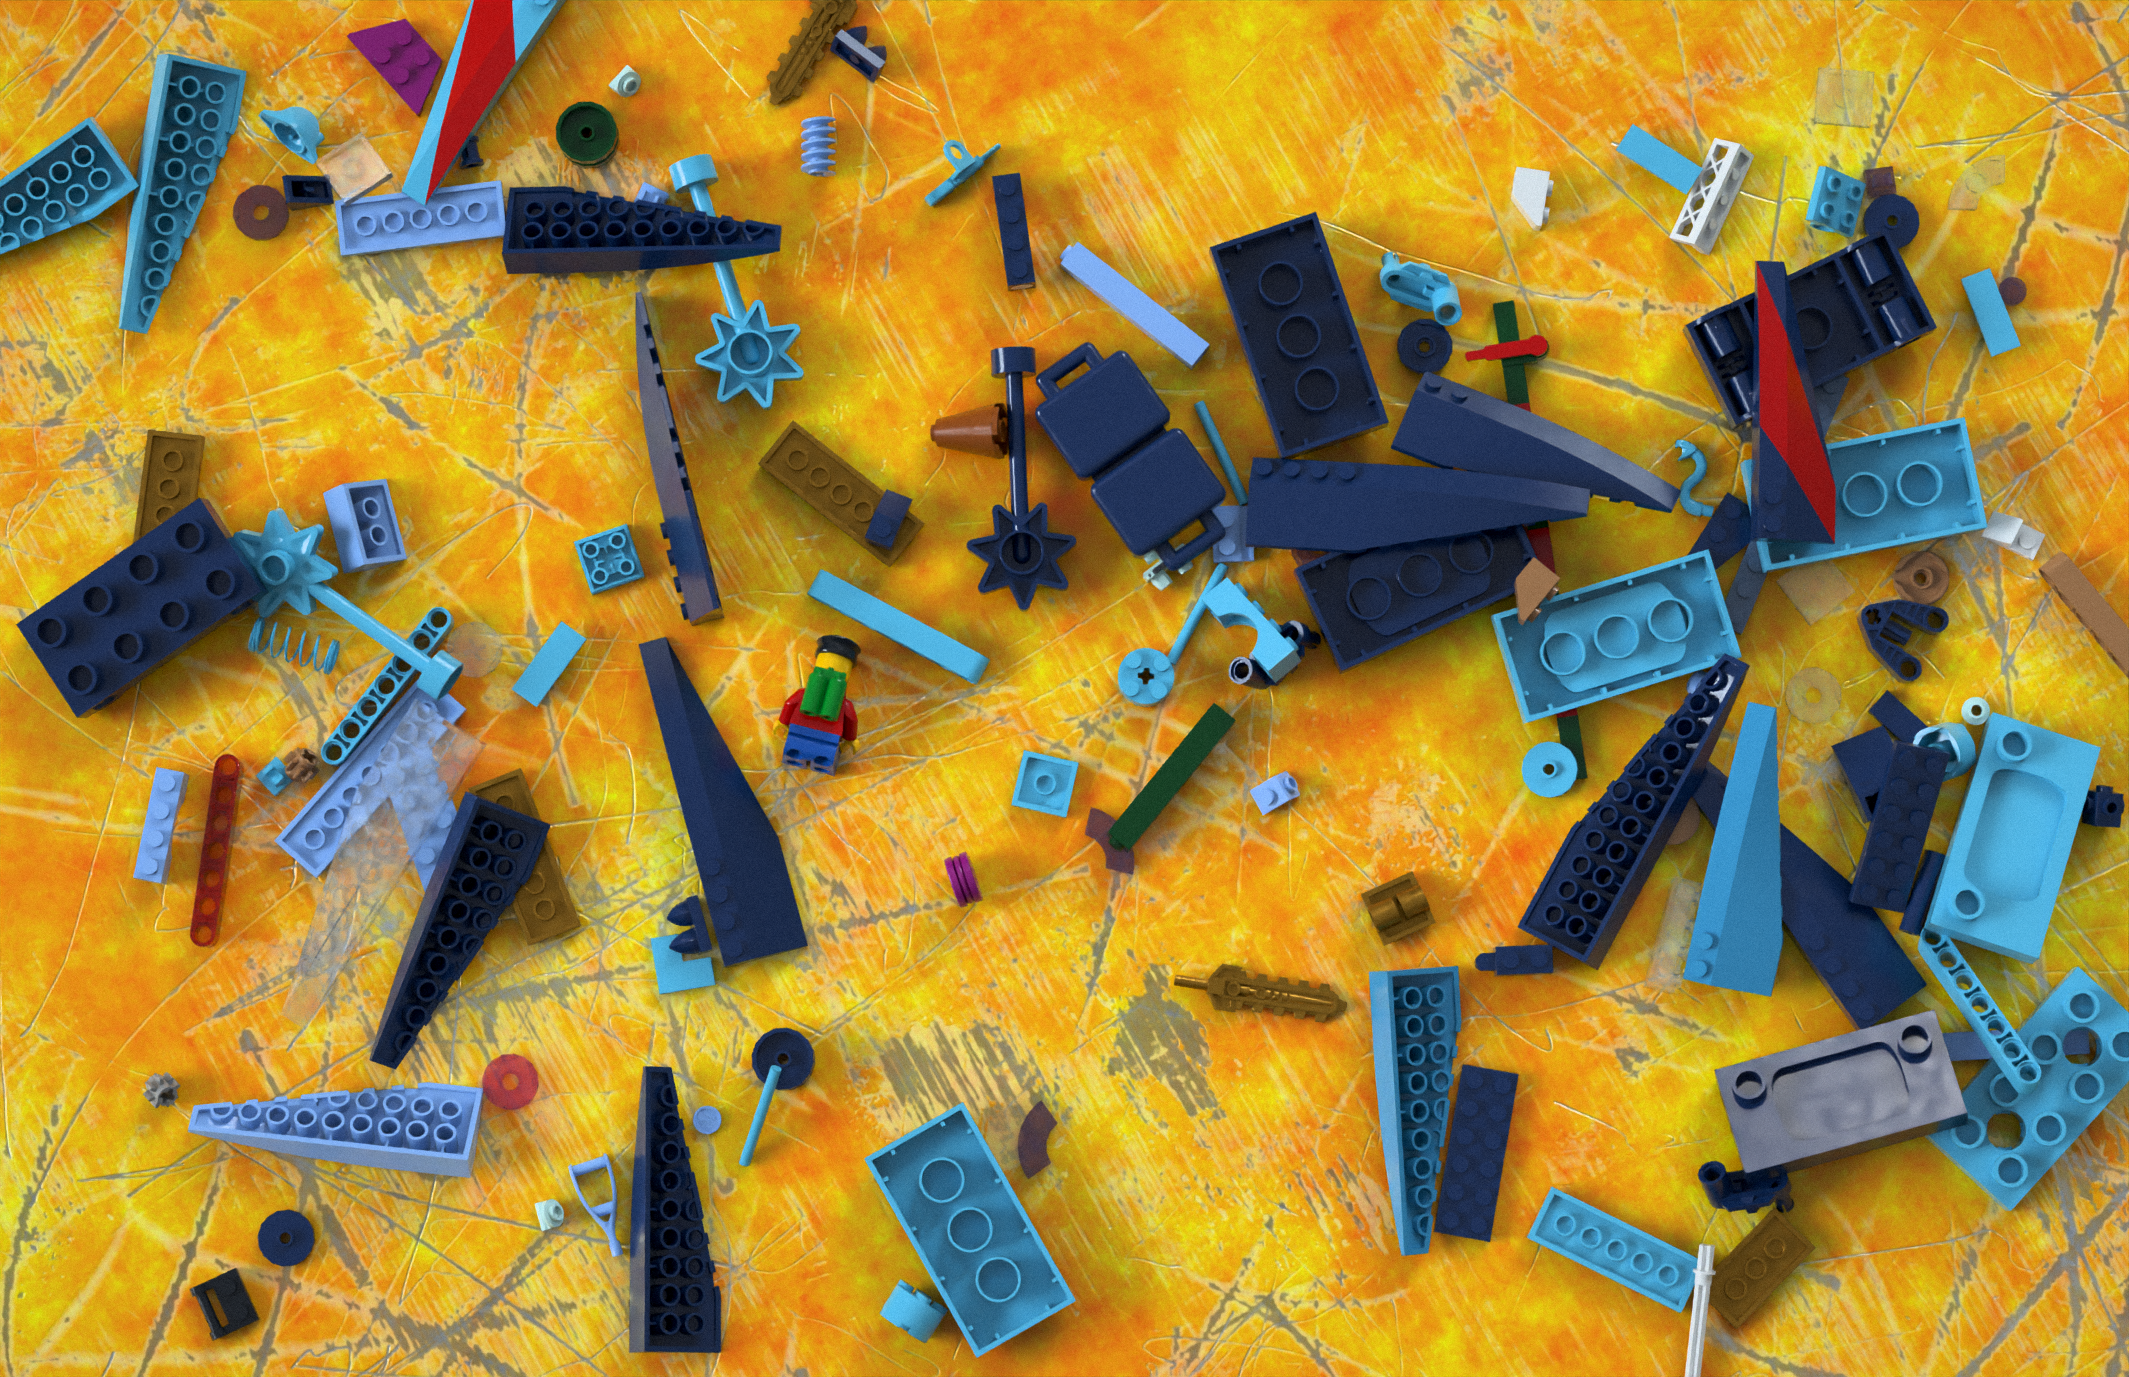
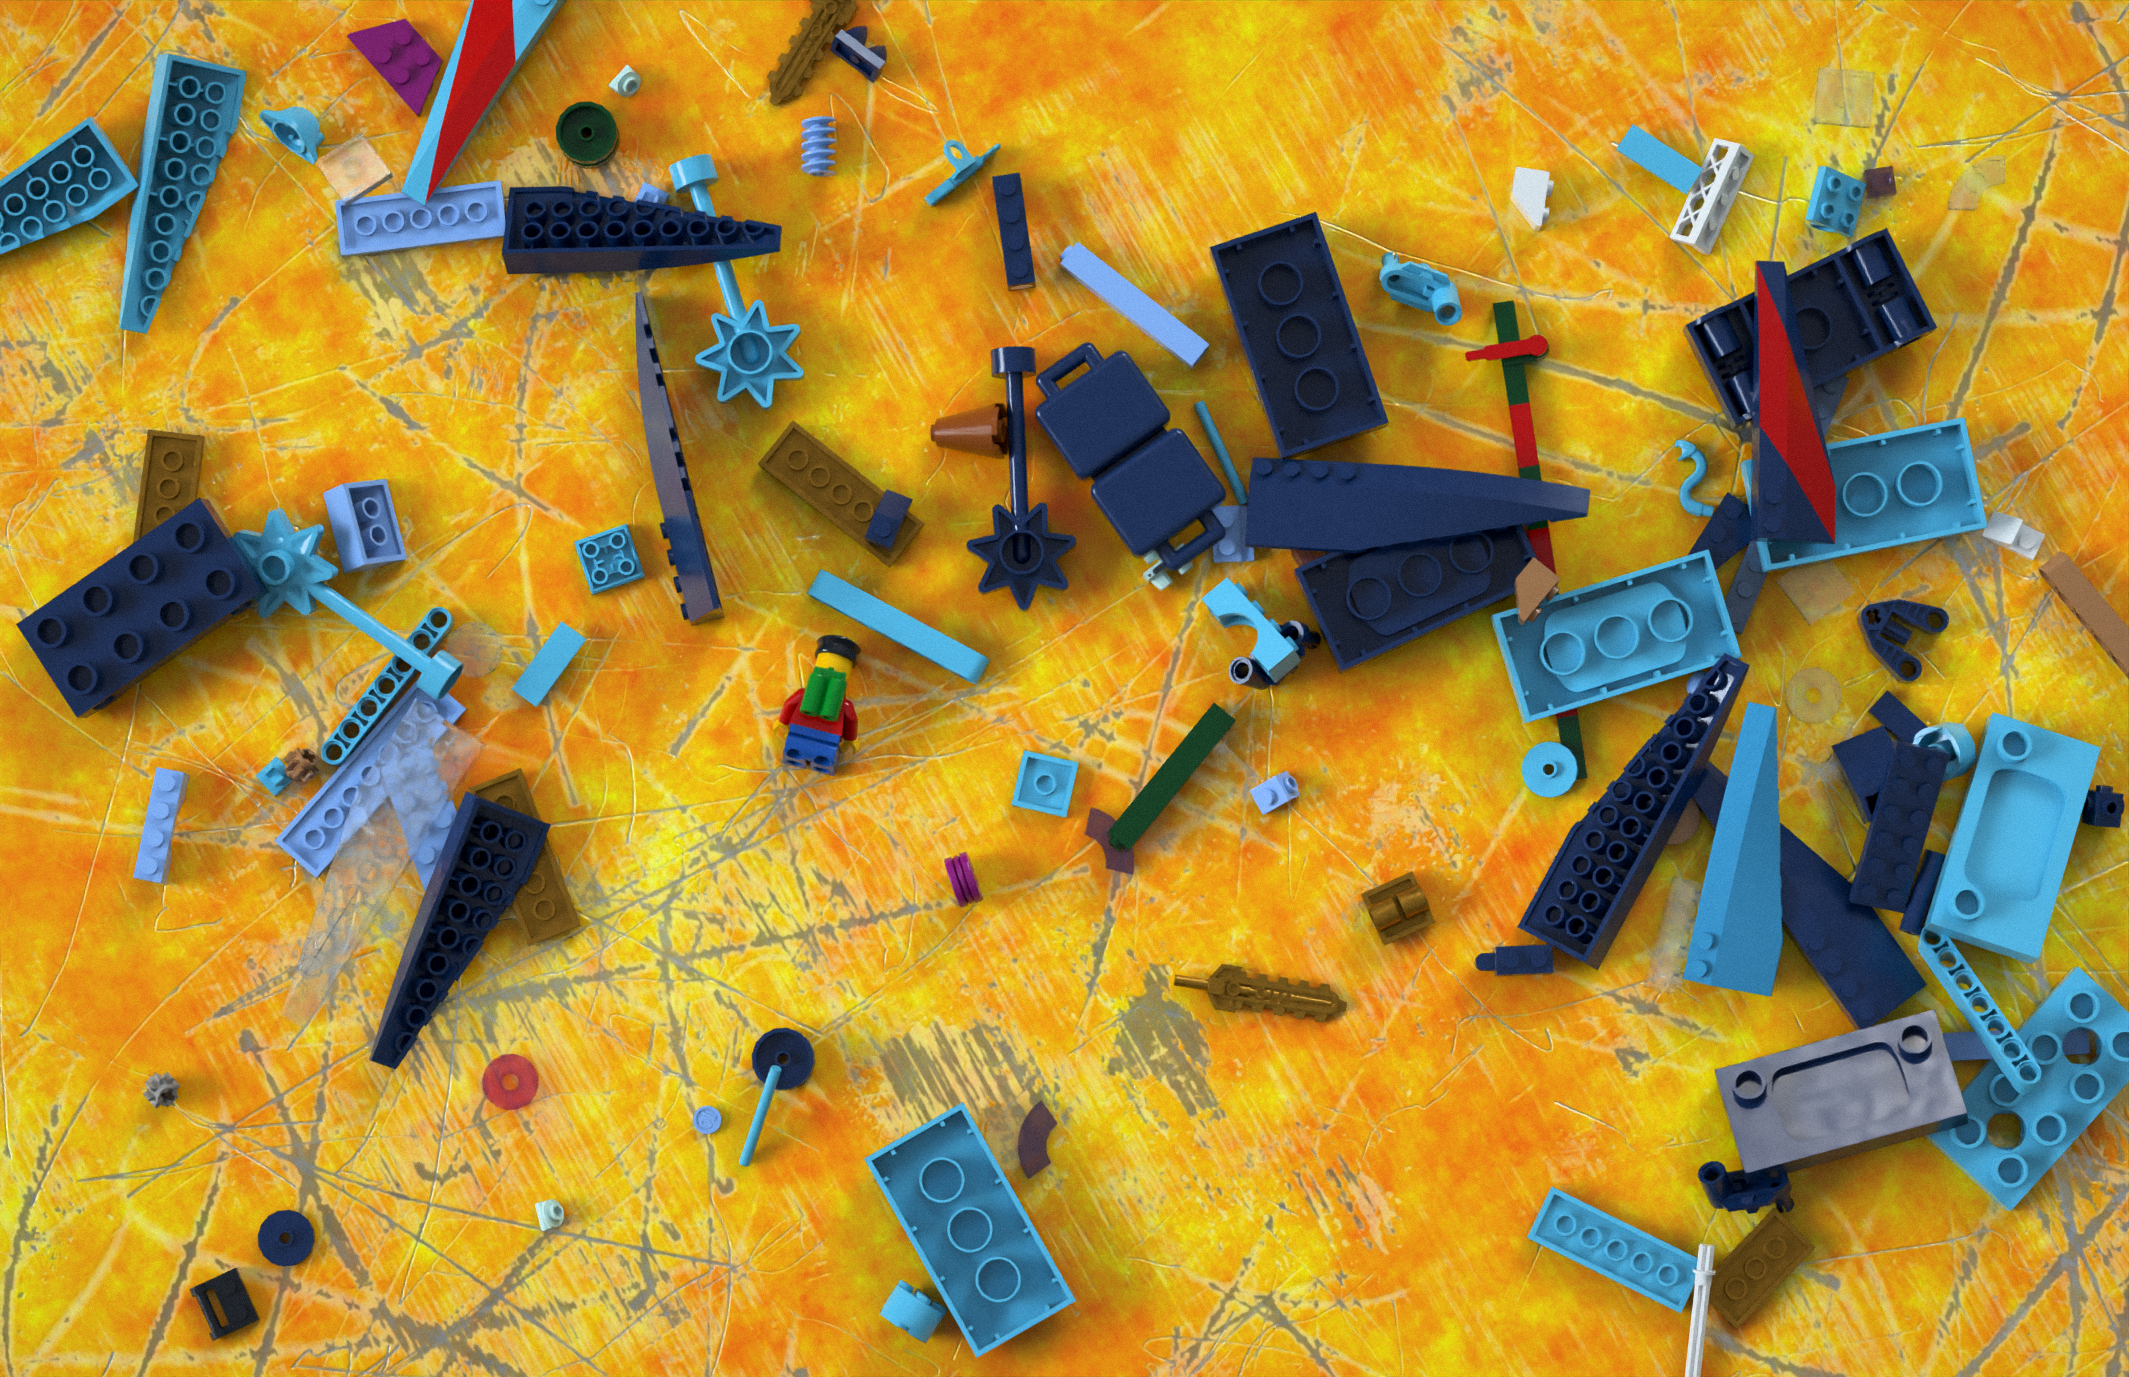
(221, 864): clear red beam -> none
(256, 636): medium azure piece -> none
(270, 226): tile -> none
(307, 191): dark blue slope -> none
(389, 1128): light blue wedge -> none
(470, 155): dark blue bush -> none
(603, 1209): light blue piece -> none
(670, 1262): dark blue wedge -> none
(676, 975): medium azure tile -> none
(694, 939): dark blue tile -> none
(726, 825): dark blue wedge -> none
(1135, 664): medium azure brick -> none
(1195, 615): medium azure bar -> none
(1414, 1051): dark azure wedge -> none
(1426, 332): dark blue plate -> none
(1476, 1153): dark blue plate -> none
(1483, 434): dark blue wedge -> none
(1898, 208): dark blue plate -> none
(1928, 565): medium nougat plate -> none
(1967, 714): light aqua plate -> none
(1990, 312): medium azure piece -> none
(2012, 291): tile -> none

